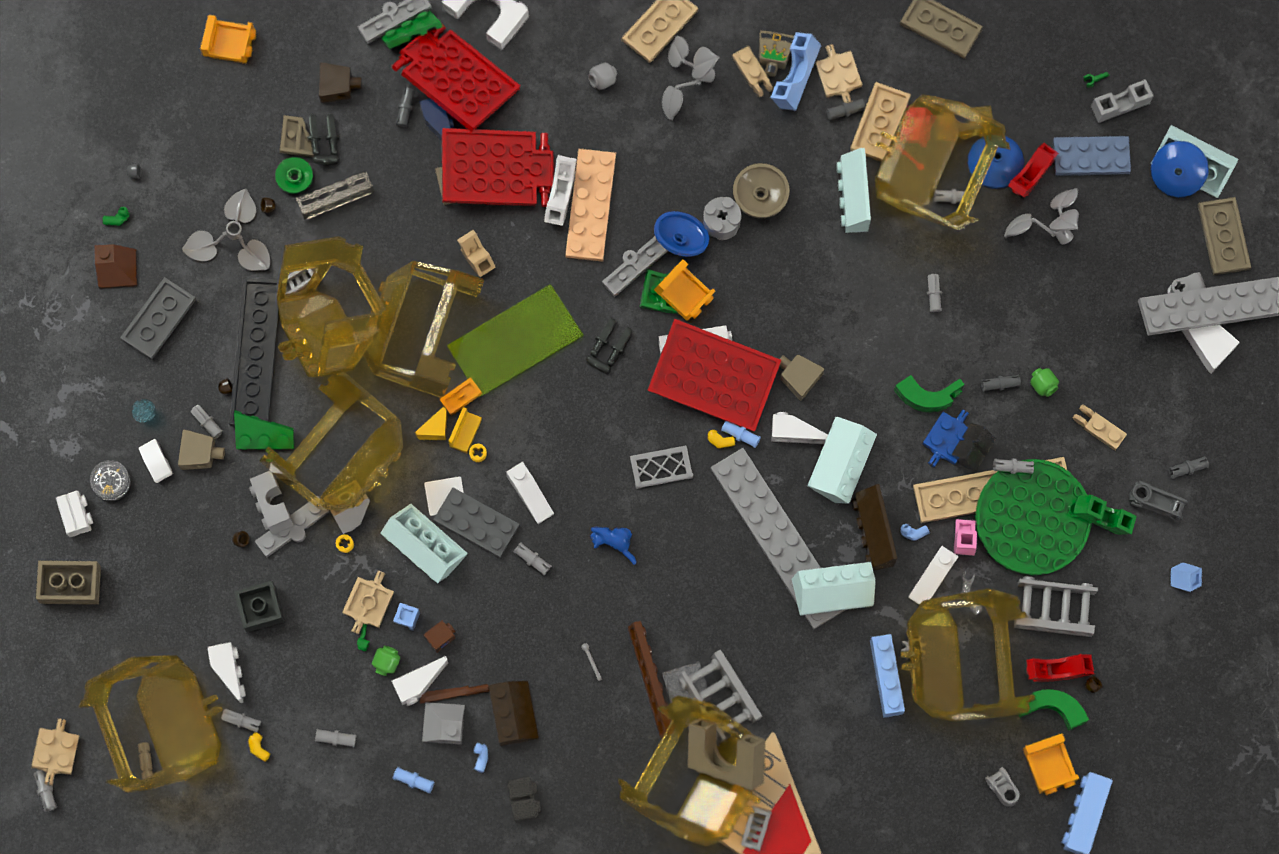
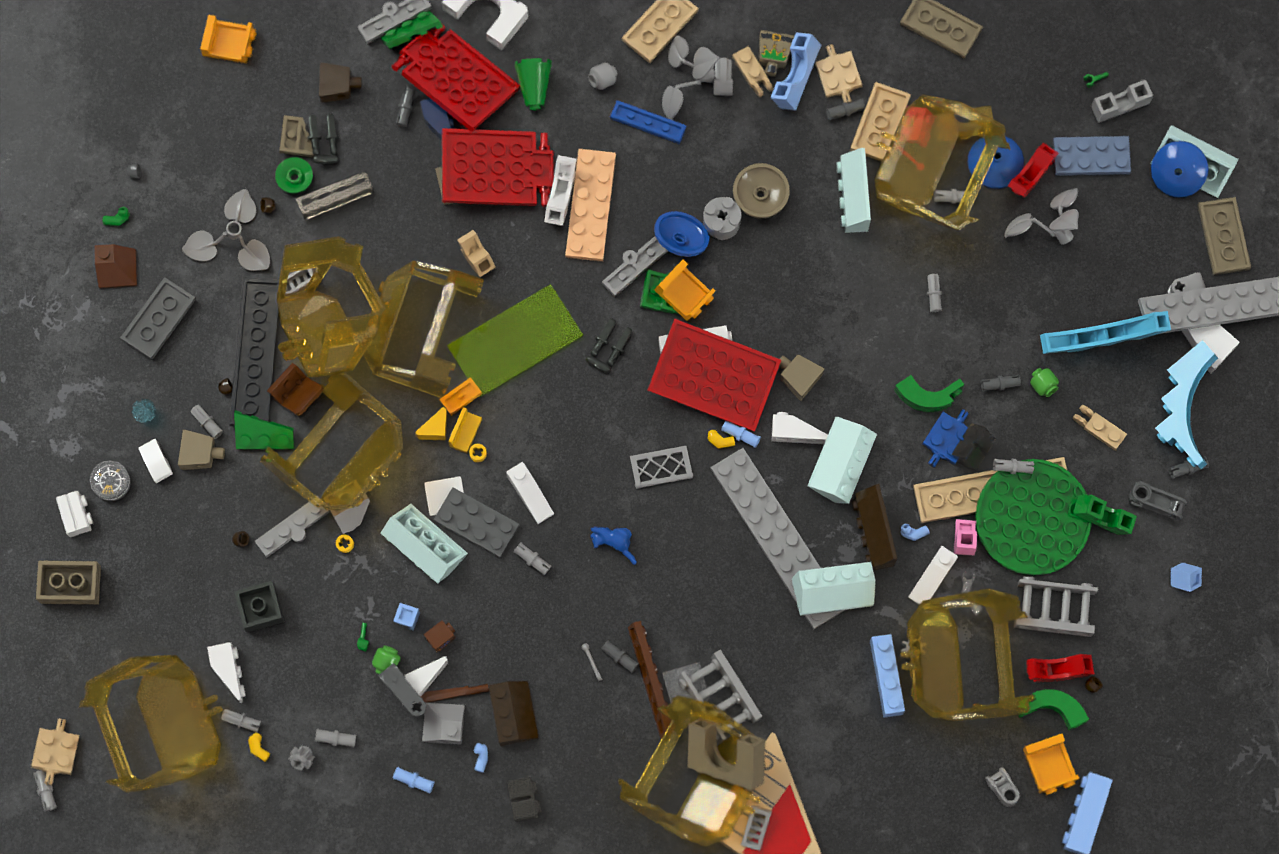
(145, 759): dark tan axle -> none
(275, 516): light grey arch -> none
(295, 390): none -> reddish brown bracket
(301, 758): none -> light grey gear
(368, 602): tan plate -> none
(402, 689): none -> dark grey piece
(533, 81): none -> green cone
(620, 656): none -> dark grey pin
(648, 122): none -> blue tile
(722, 82): none -> light grey piece
(1106, 334): none -> medium azure arch
(1187, 374): none -> arch

